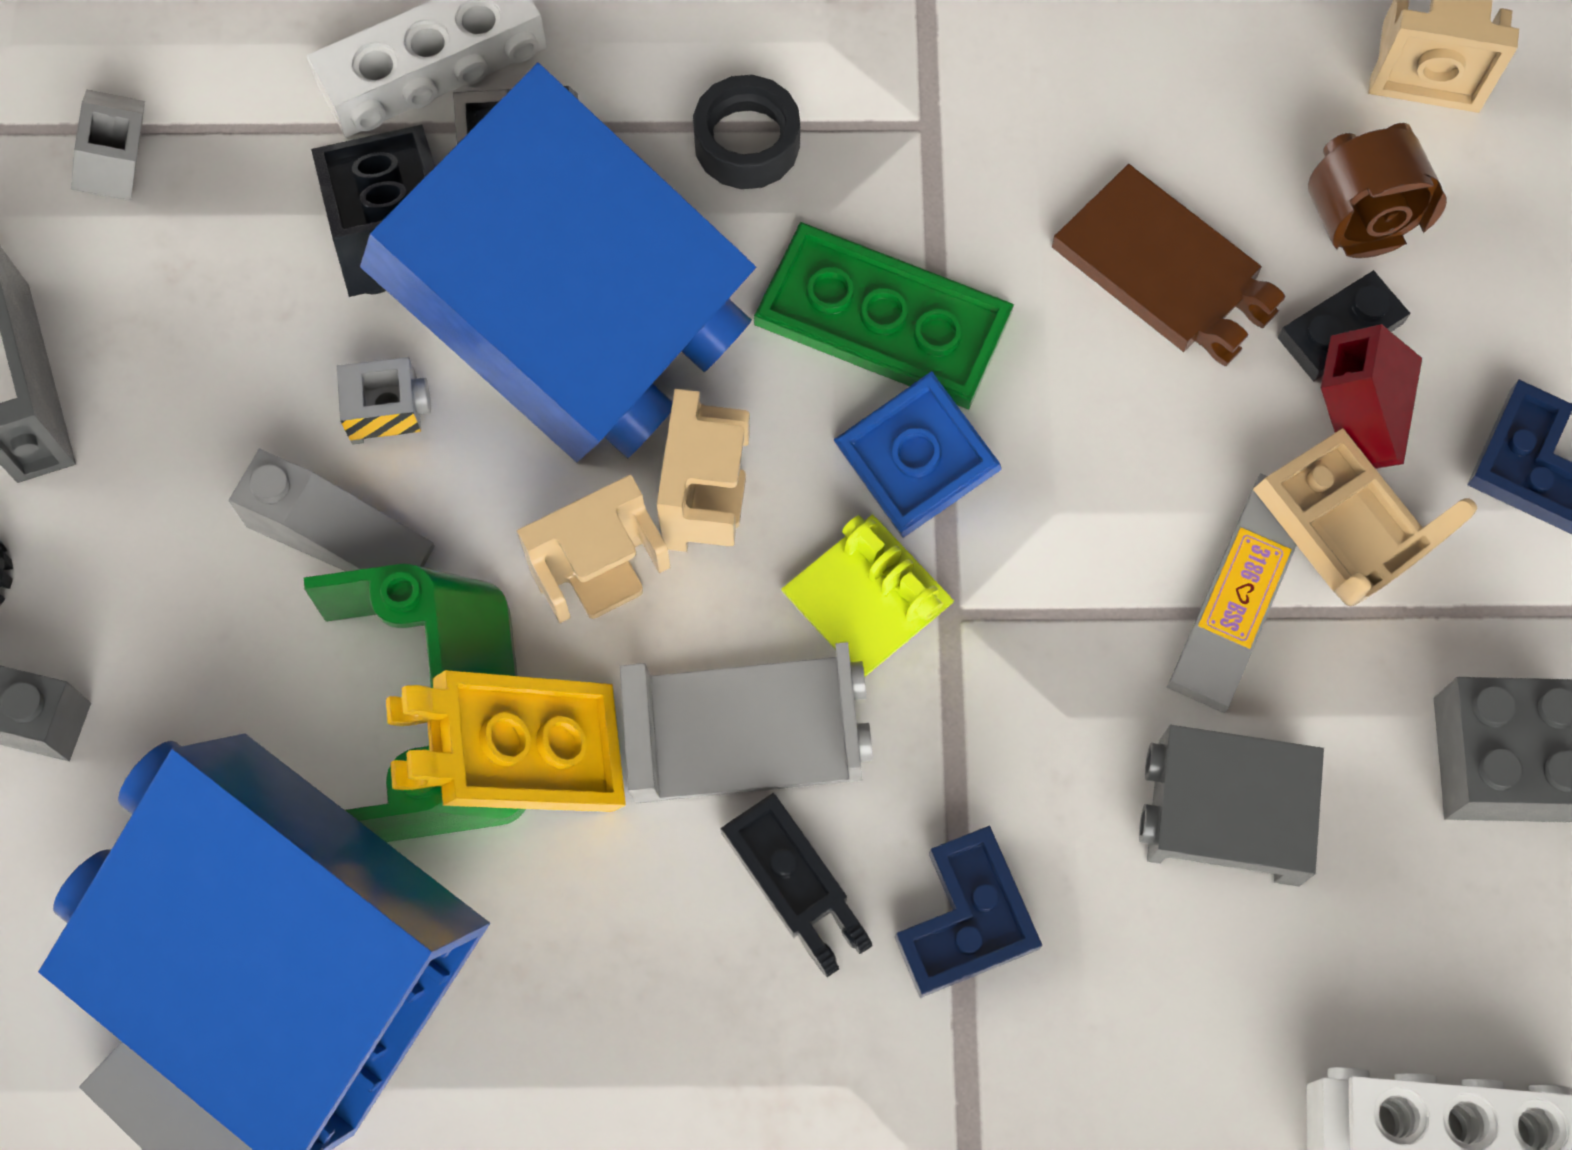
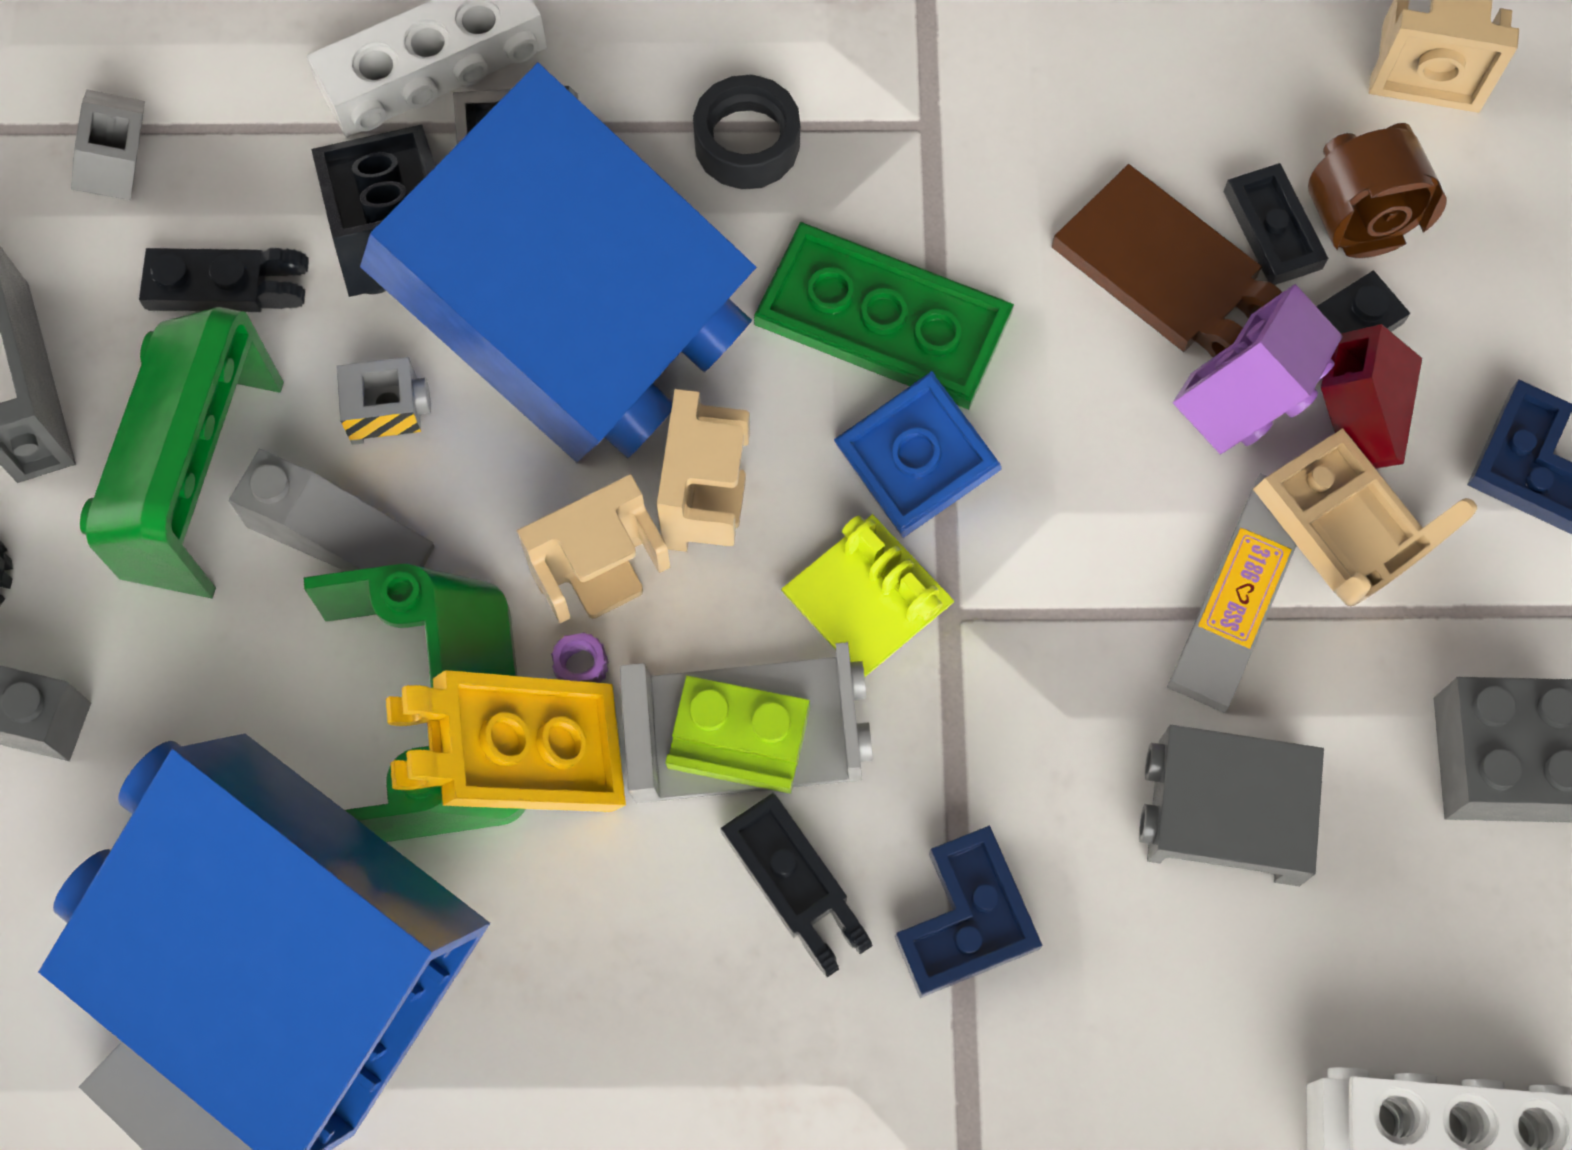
(168, 444): none -> green windscreen
(221, 278): none -> black hinge
(574, 644): none -> medium lavender axle
(738, 734): none -> lime plate
(1262, 373): none -> medium lavender brick
(1275, 224): none -> black plate

